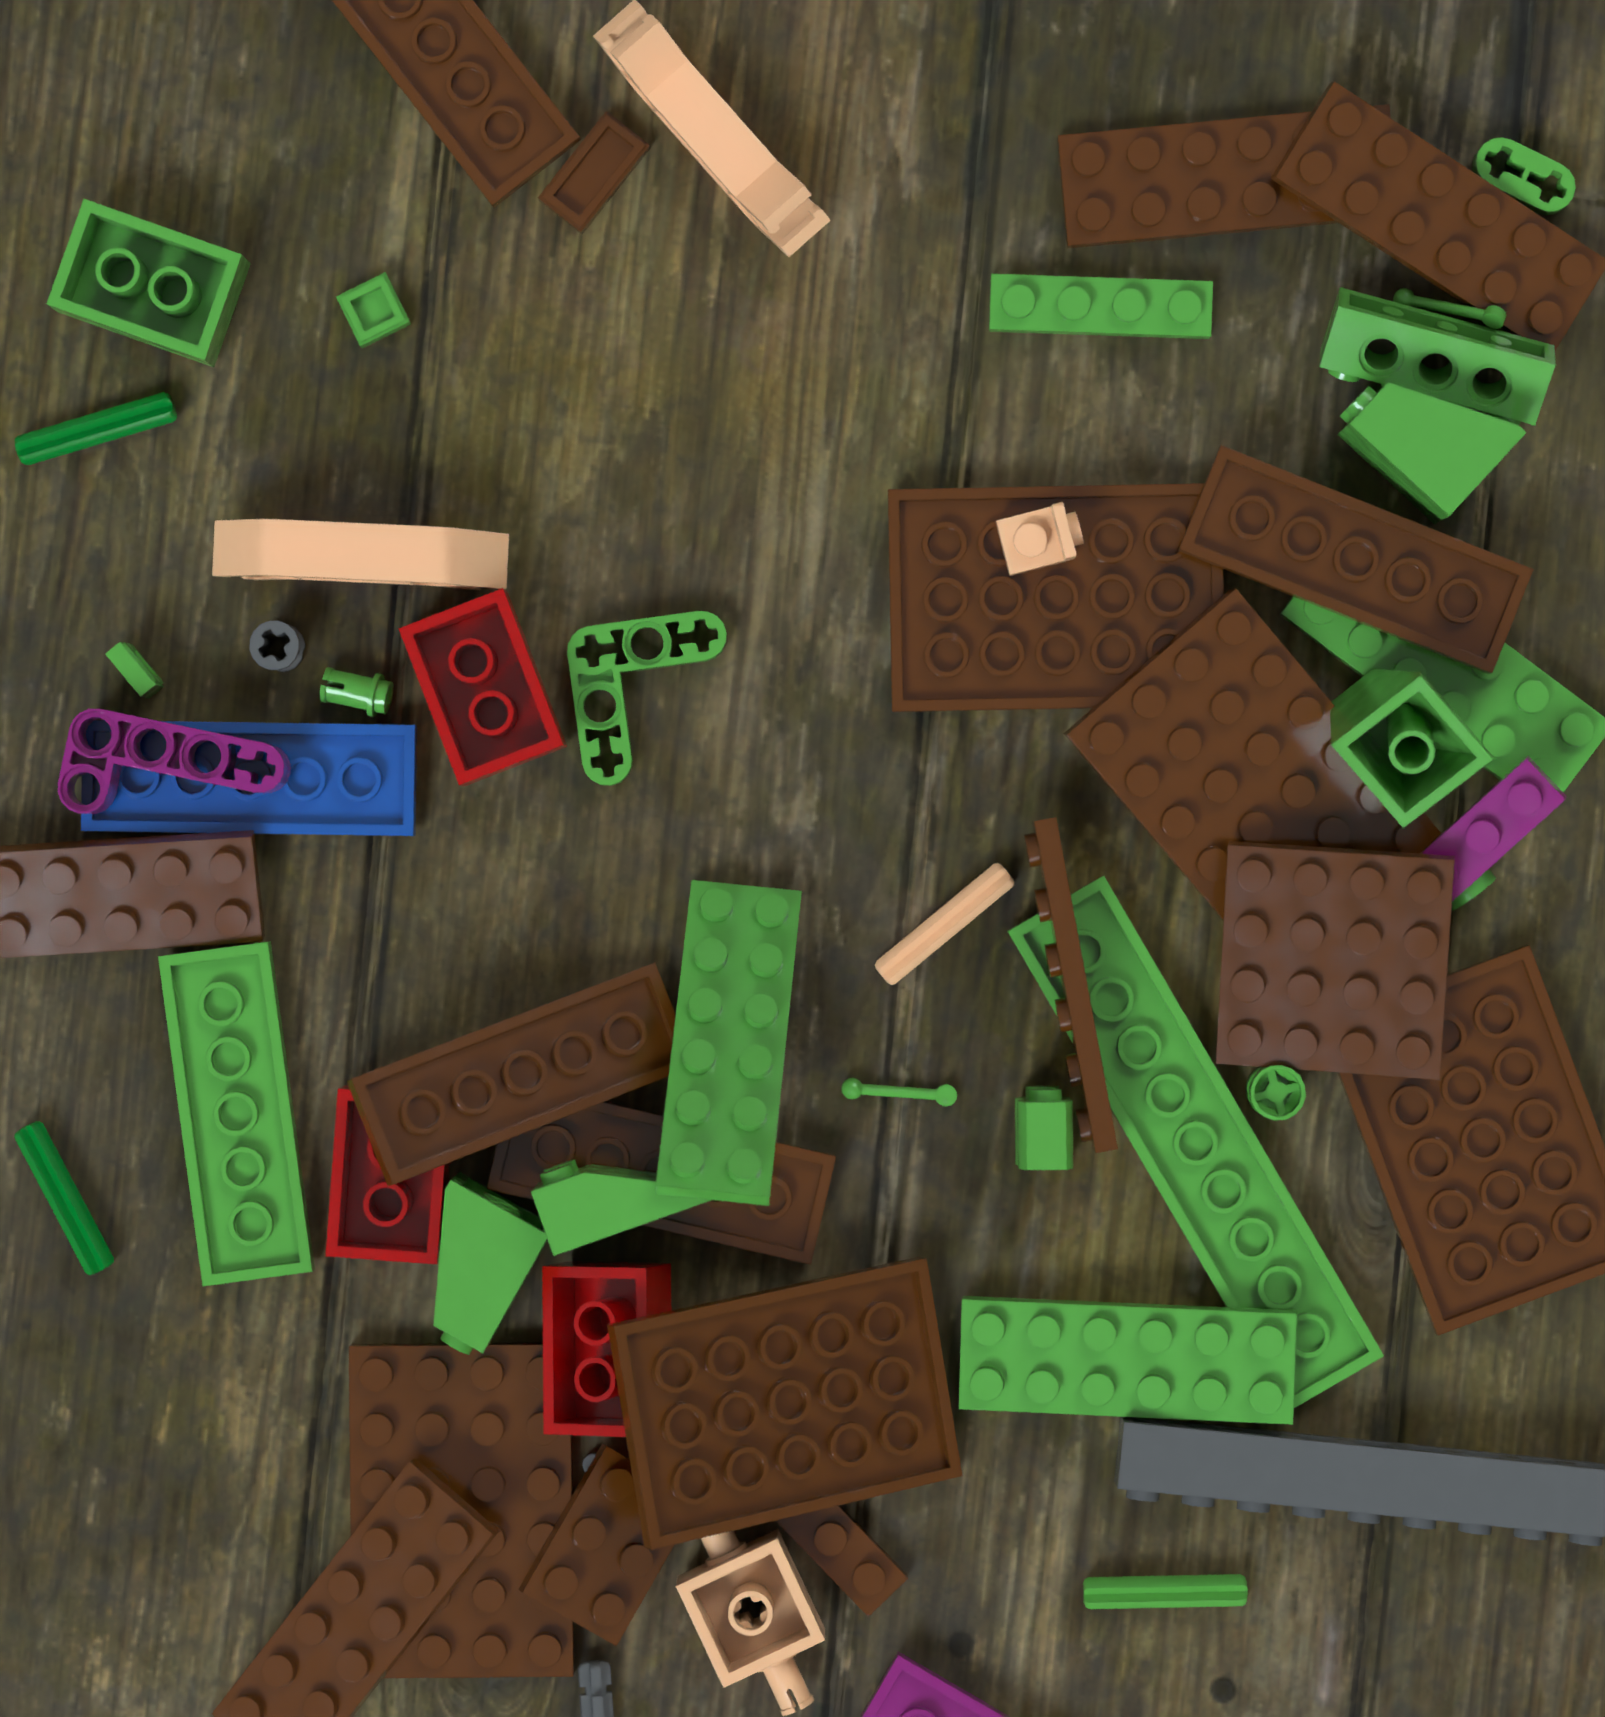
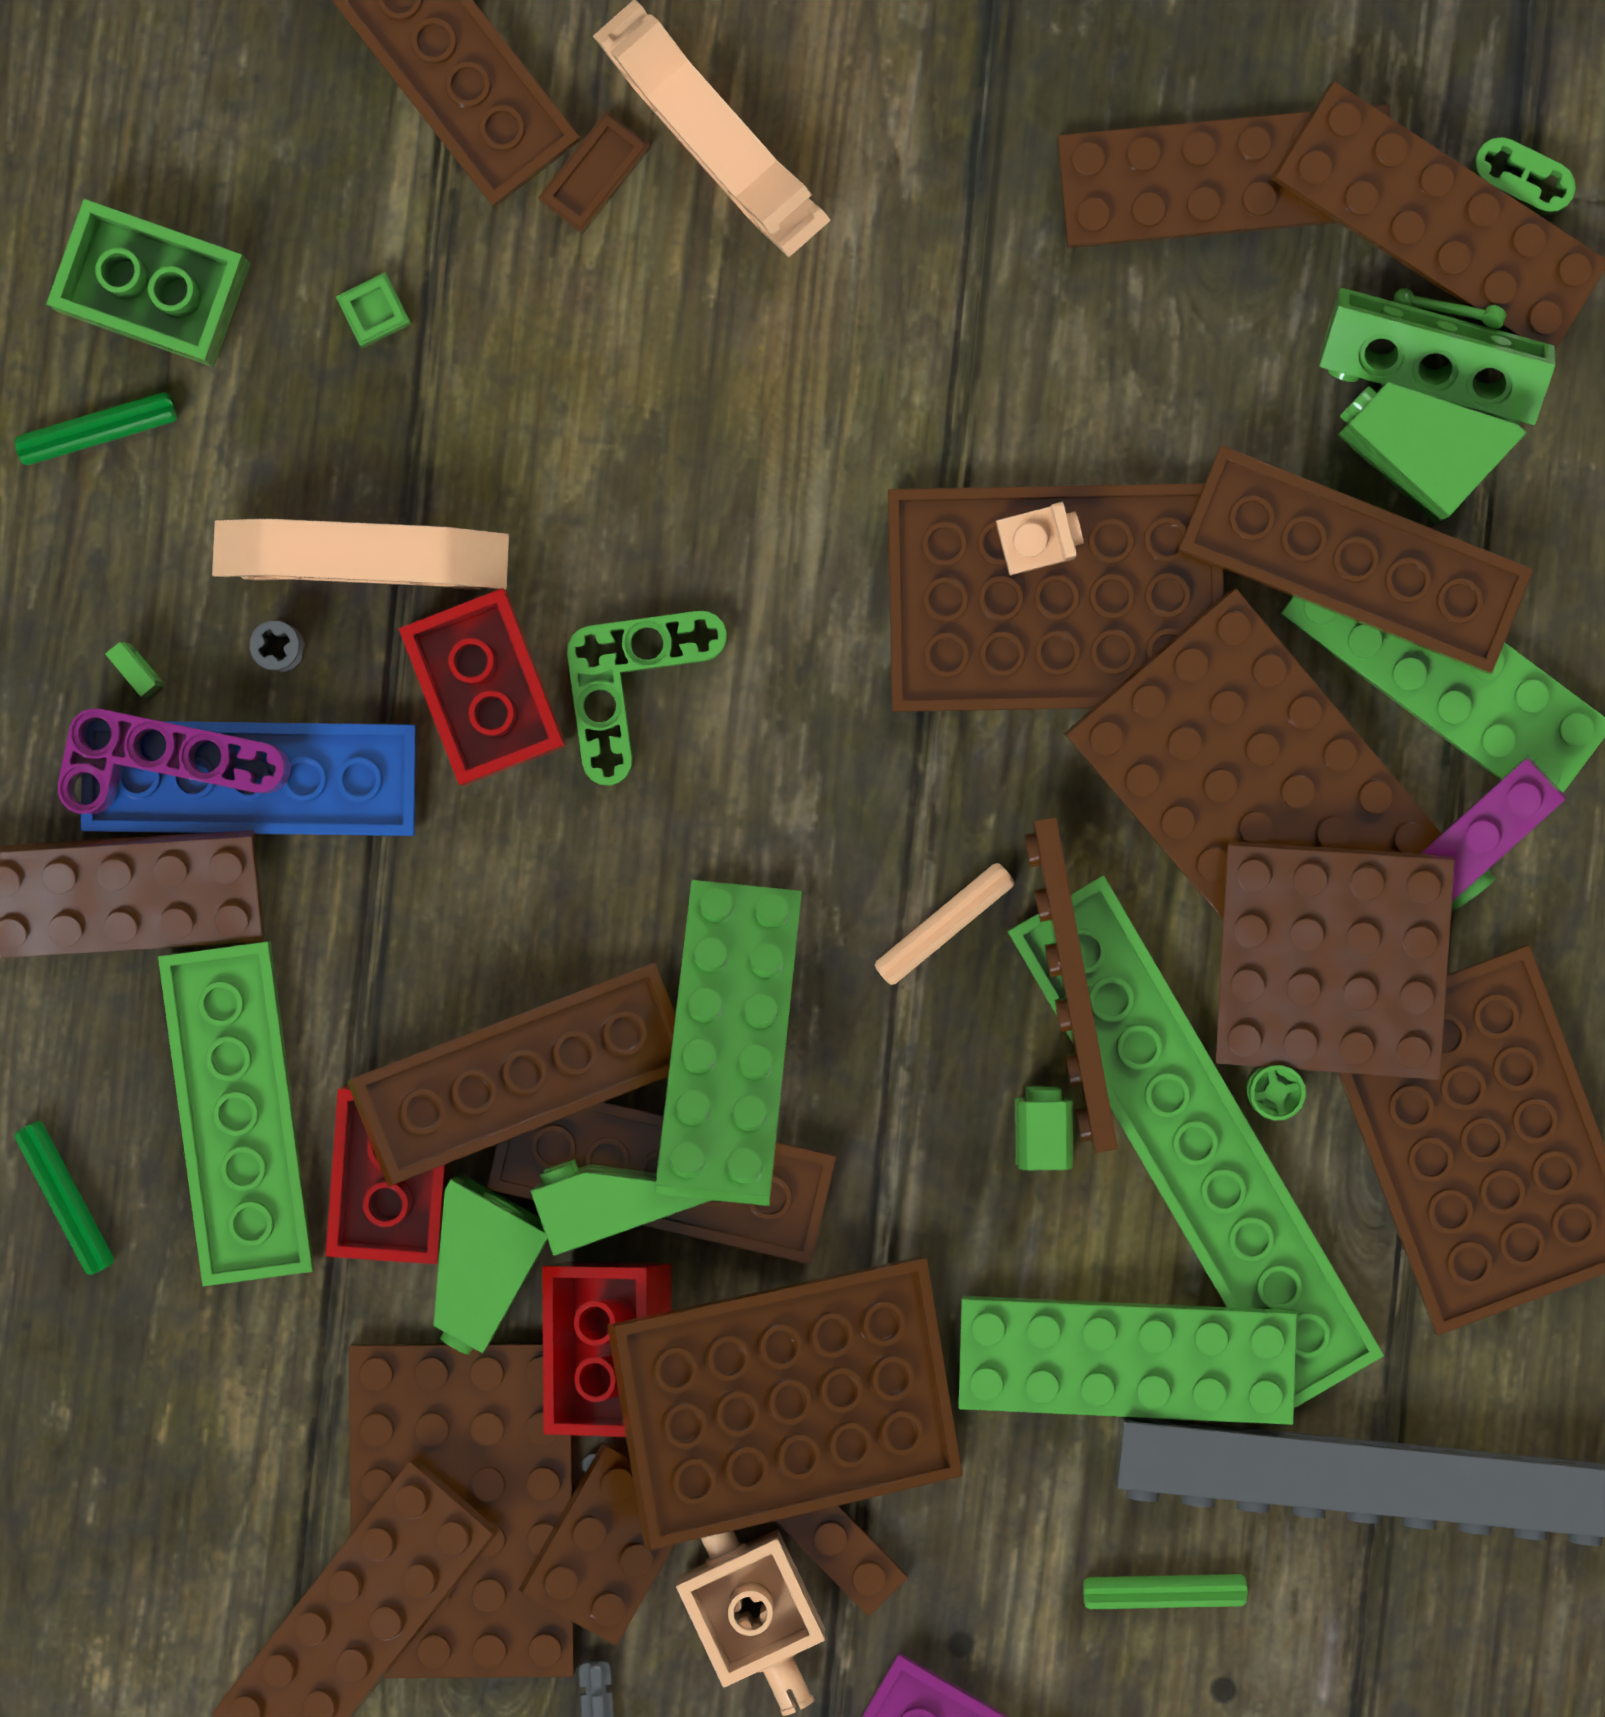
(358, 691): bright green pin -> none
(944, 1094): bright green hinge -> none
(1100, 306): bright green plate -> none
(1404, 741): bright green slope -> none

